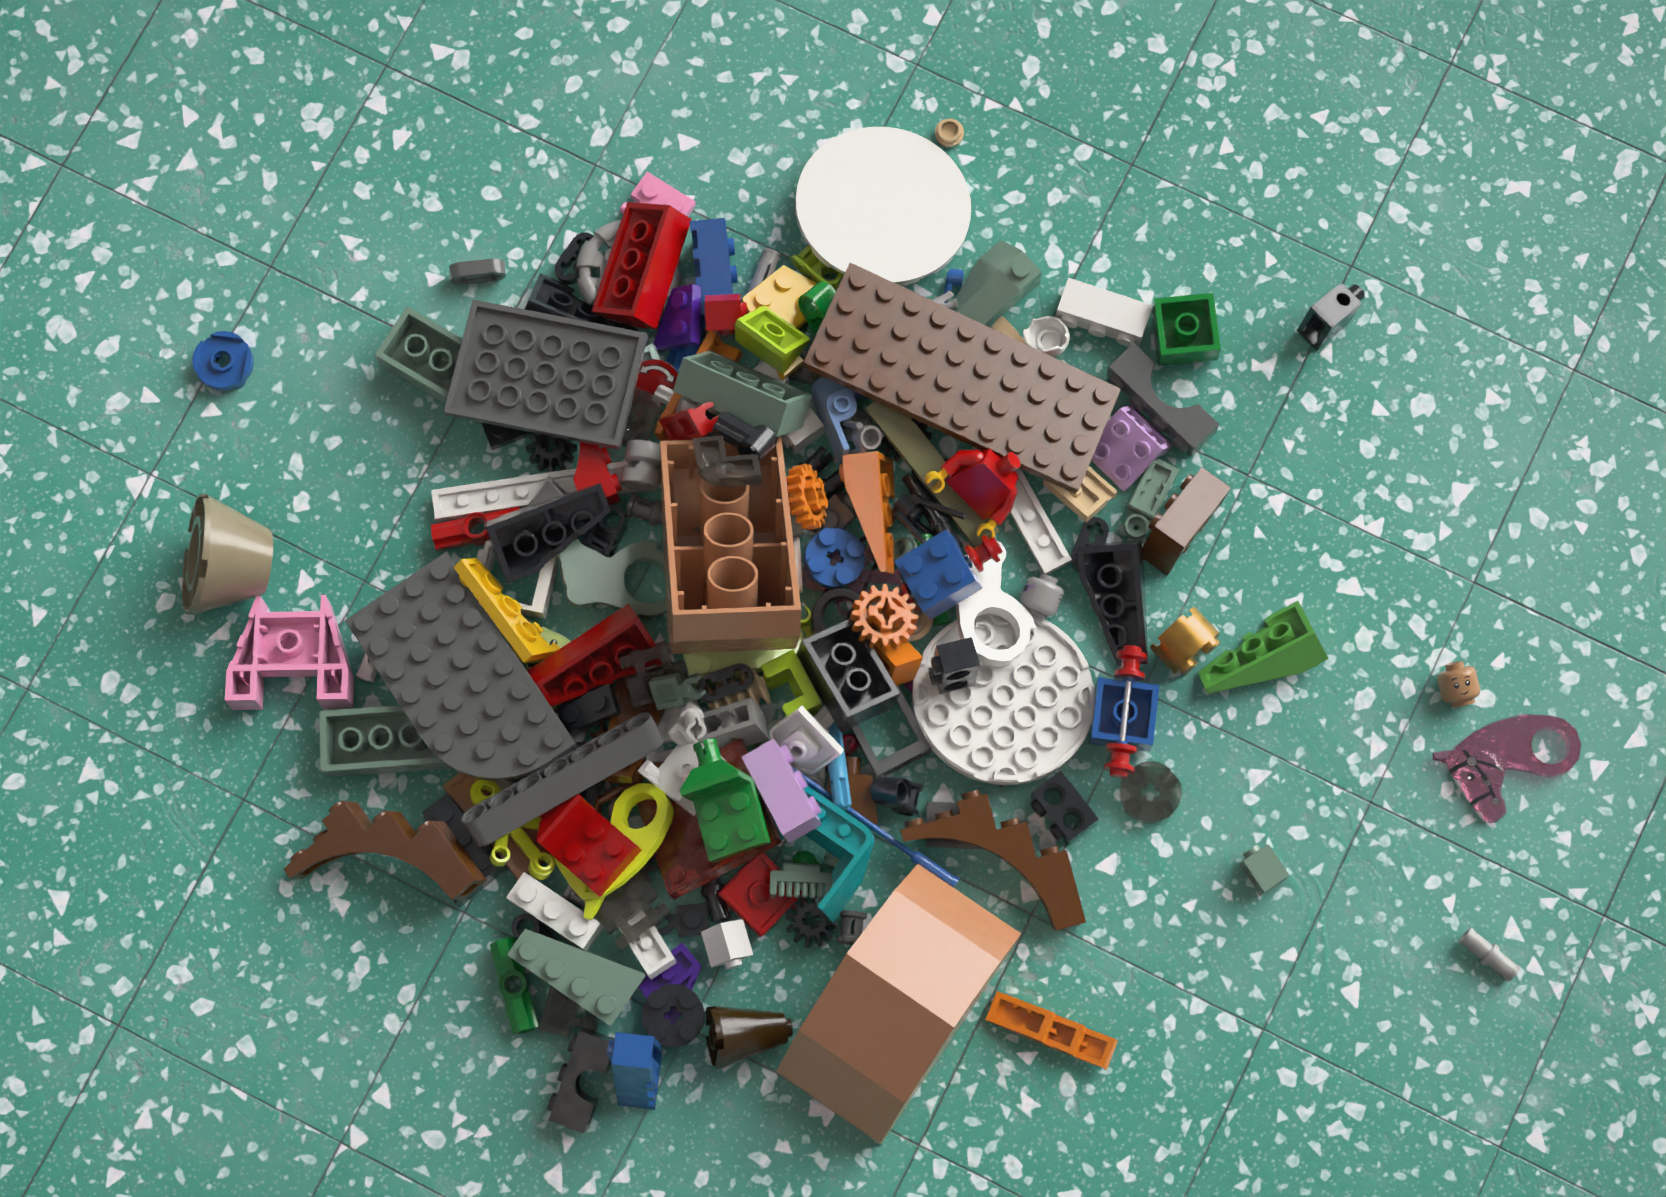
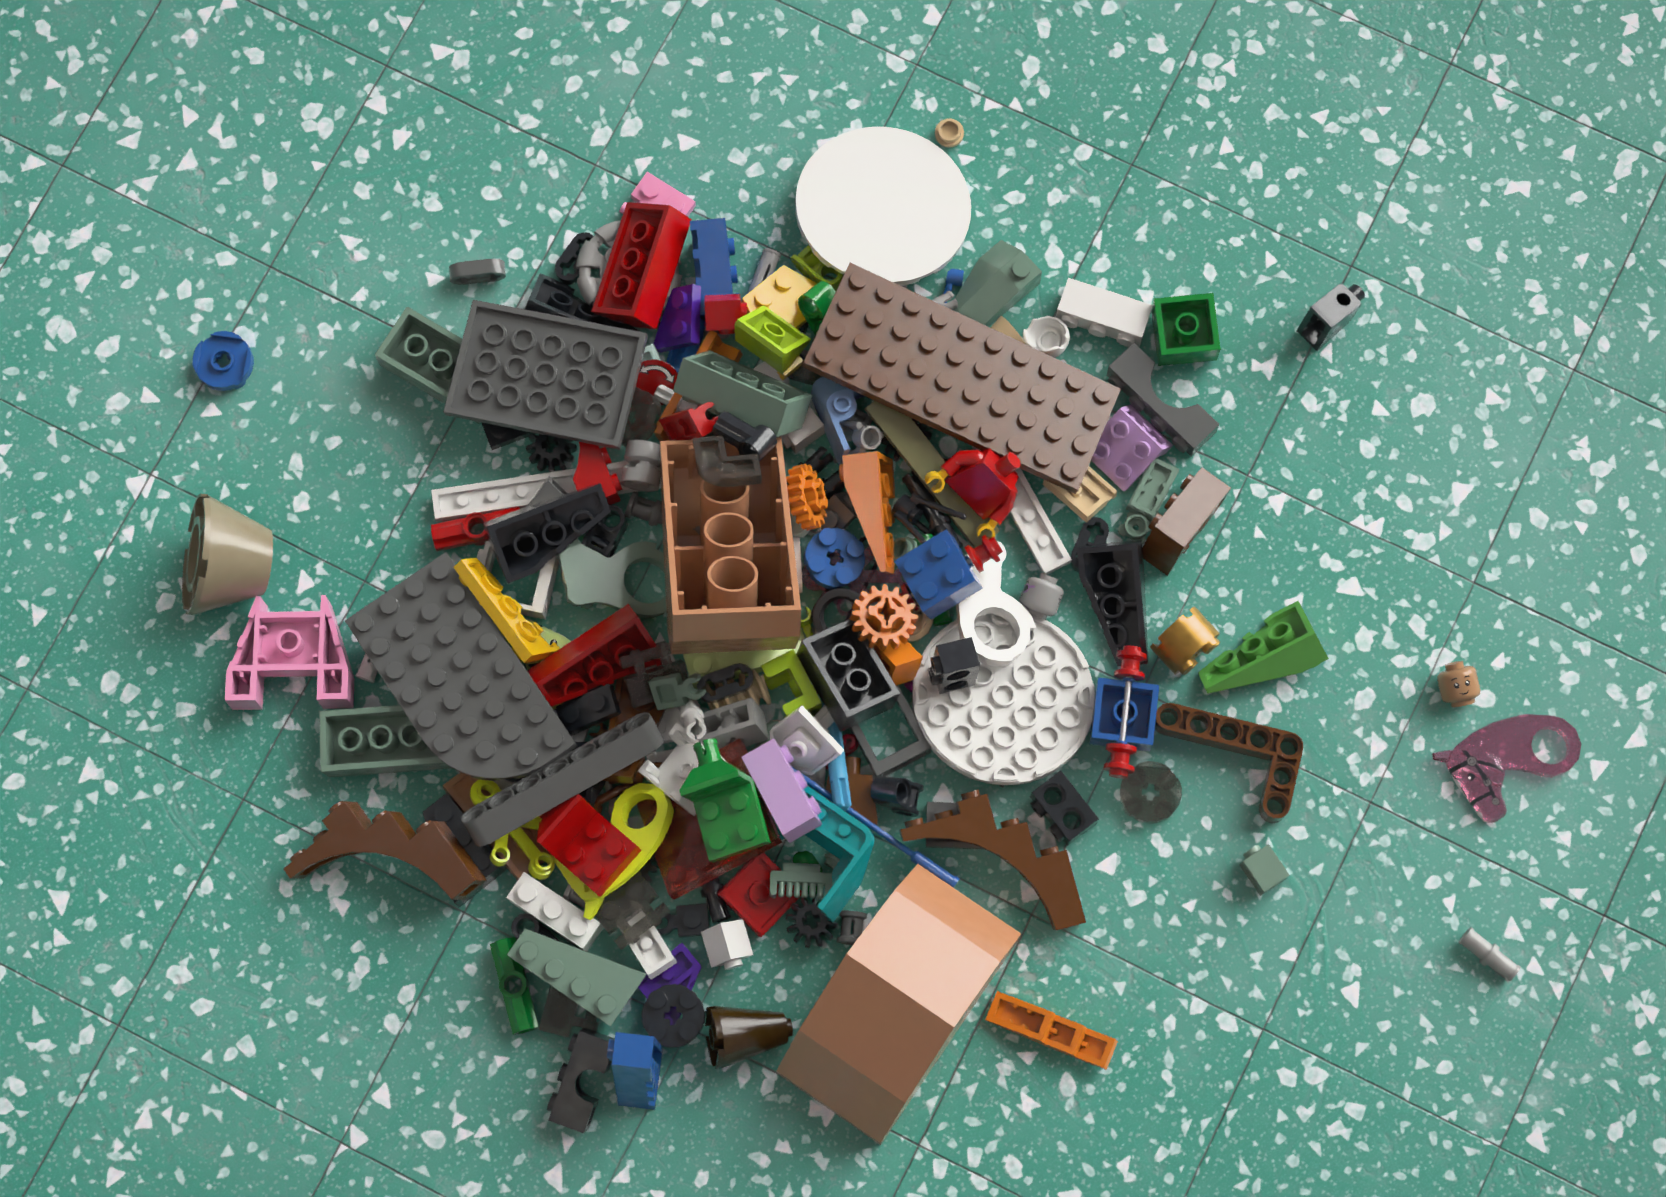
(1241, 744): none -> reddish brown beam

